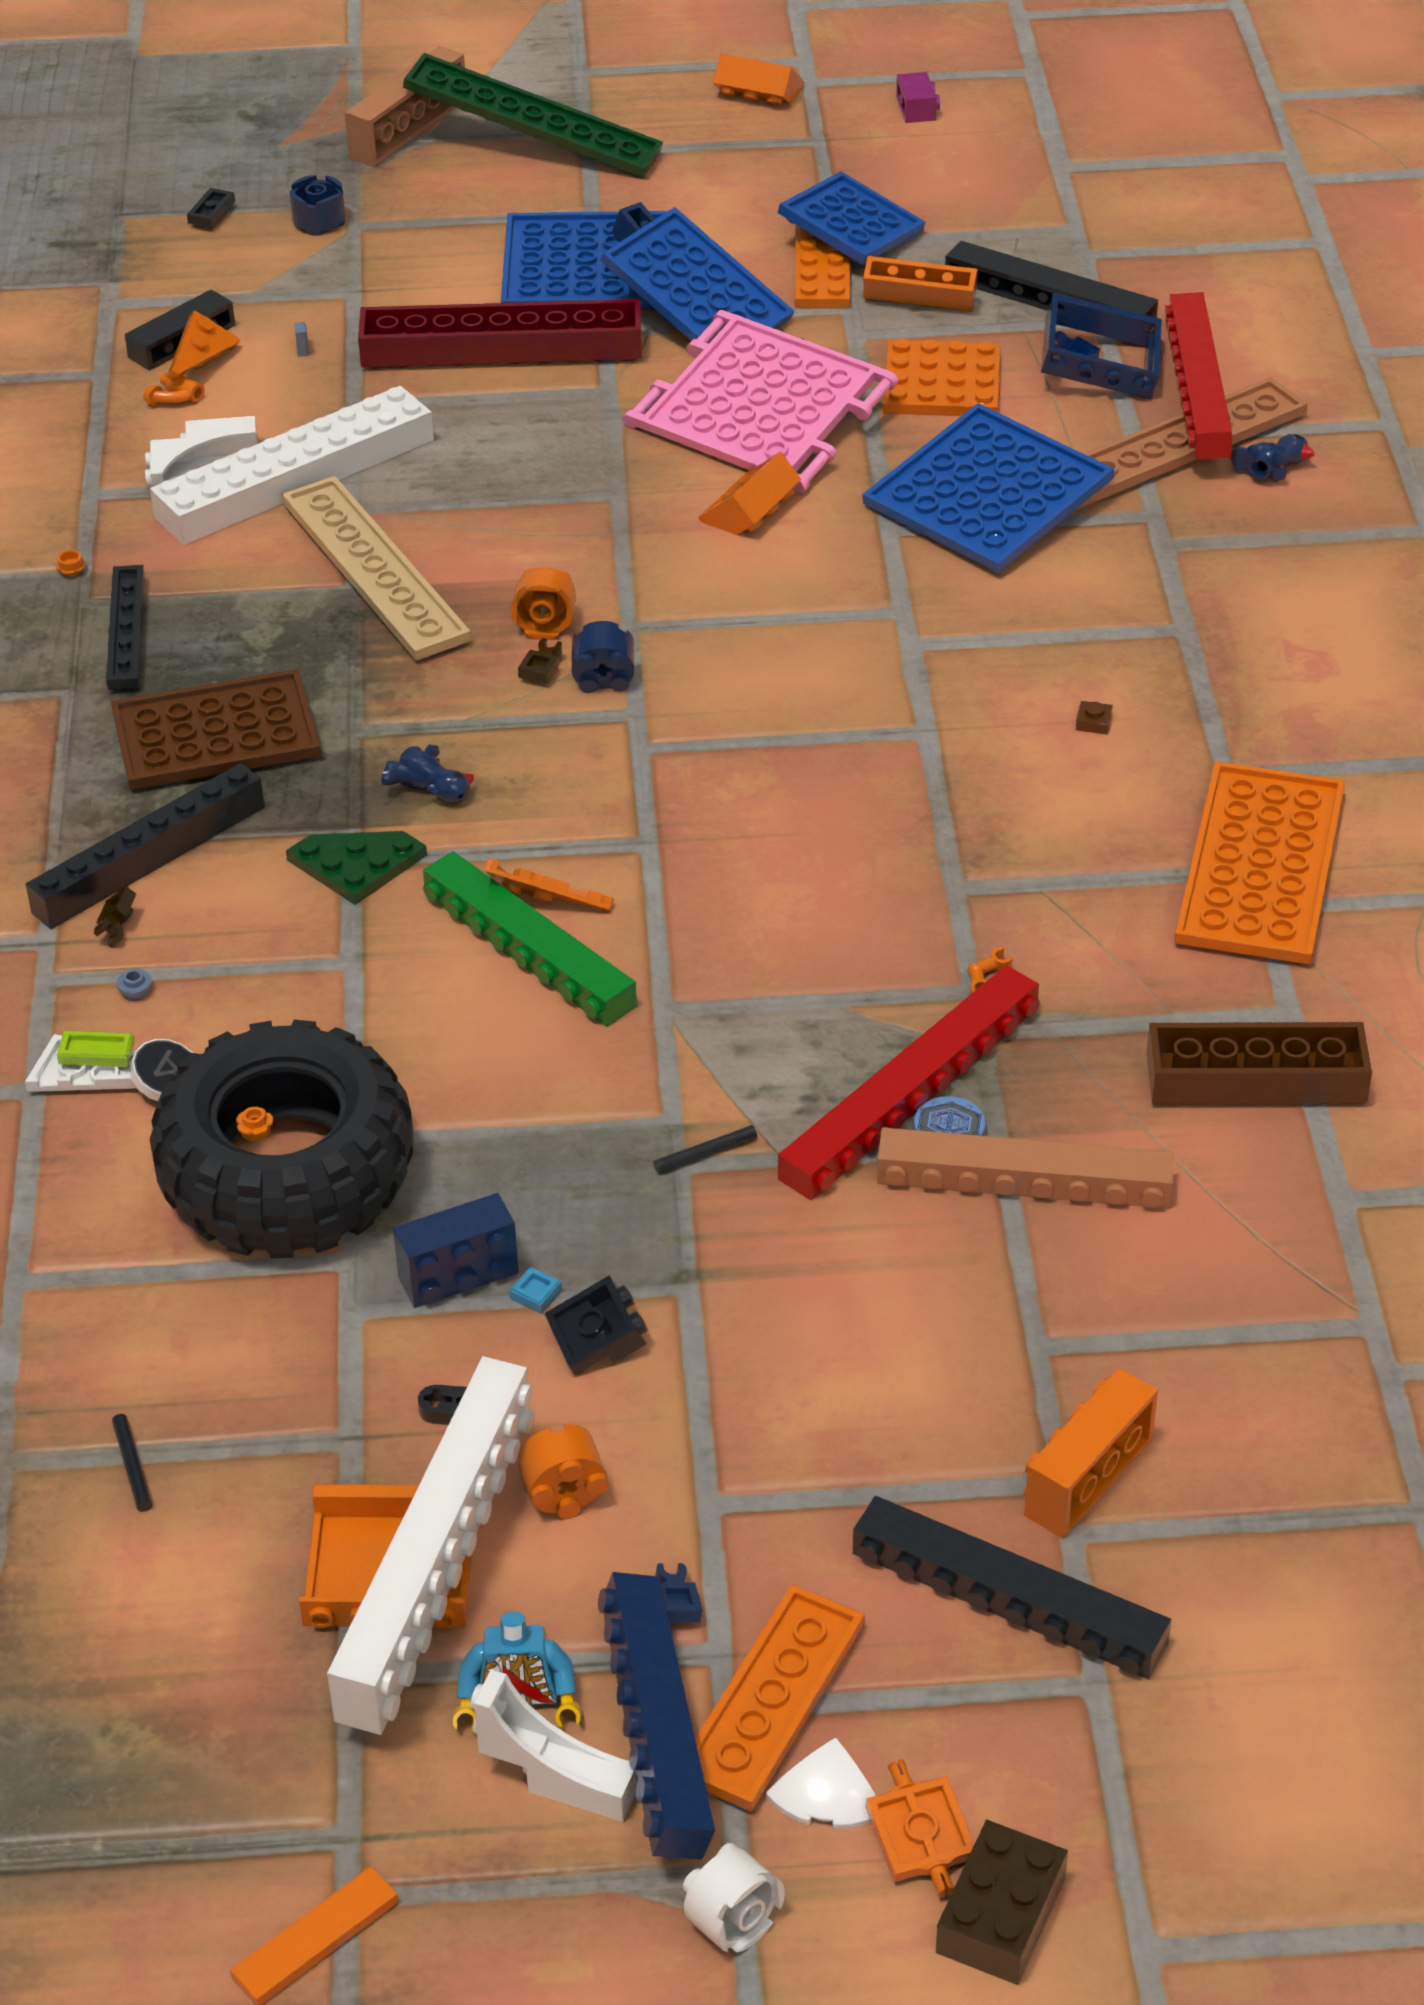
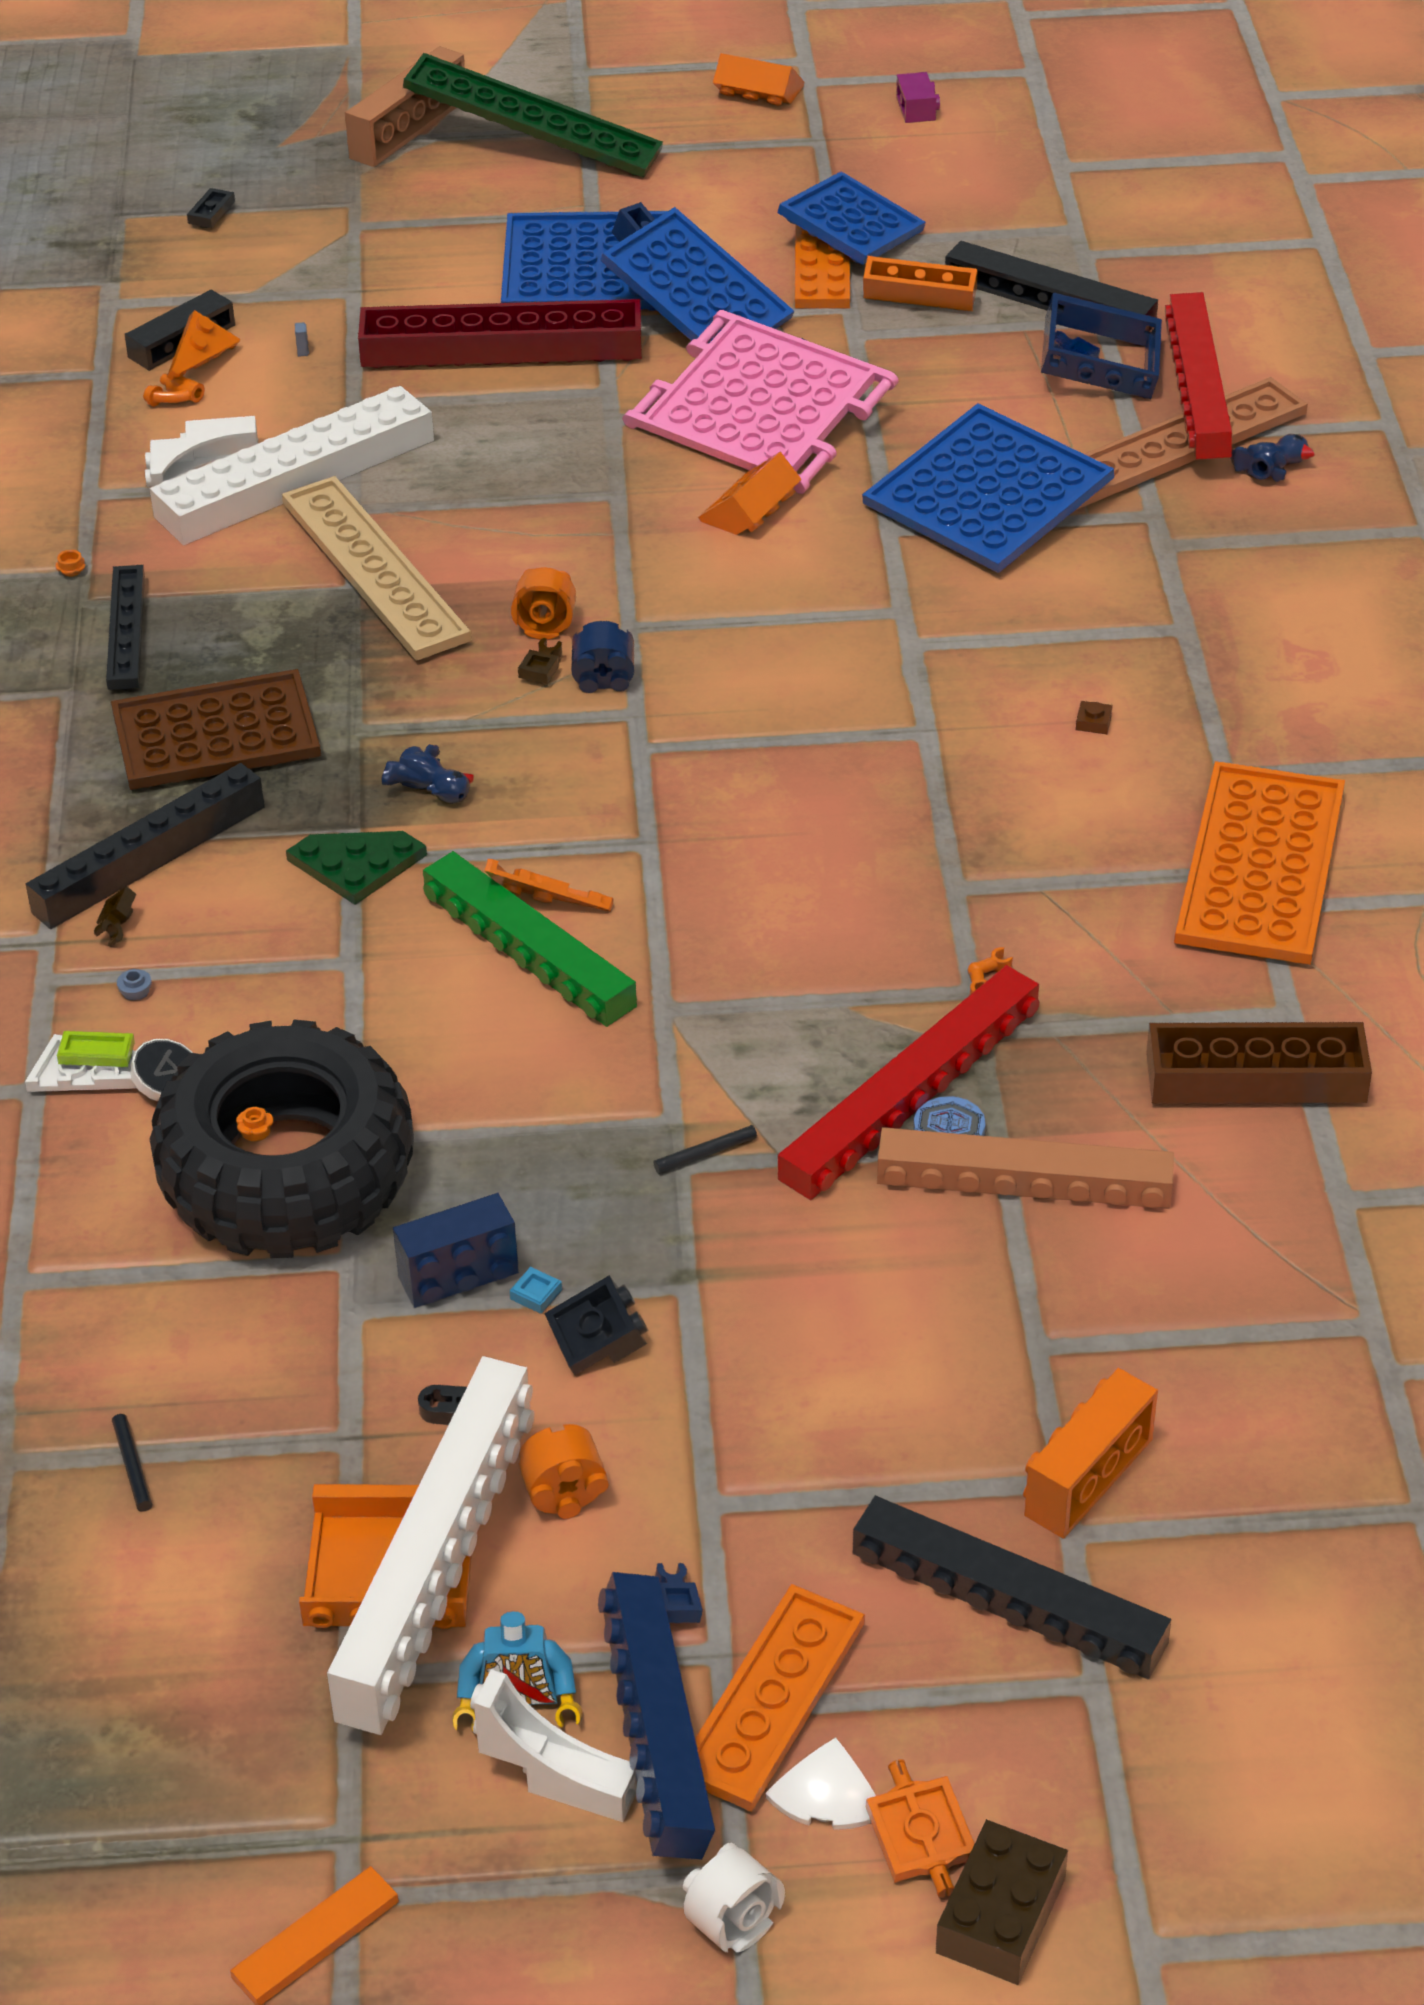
(317, 204): dark blue brick -> none
(942, 377): orange plate -> none

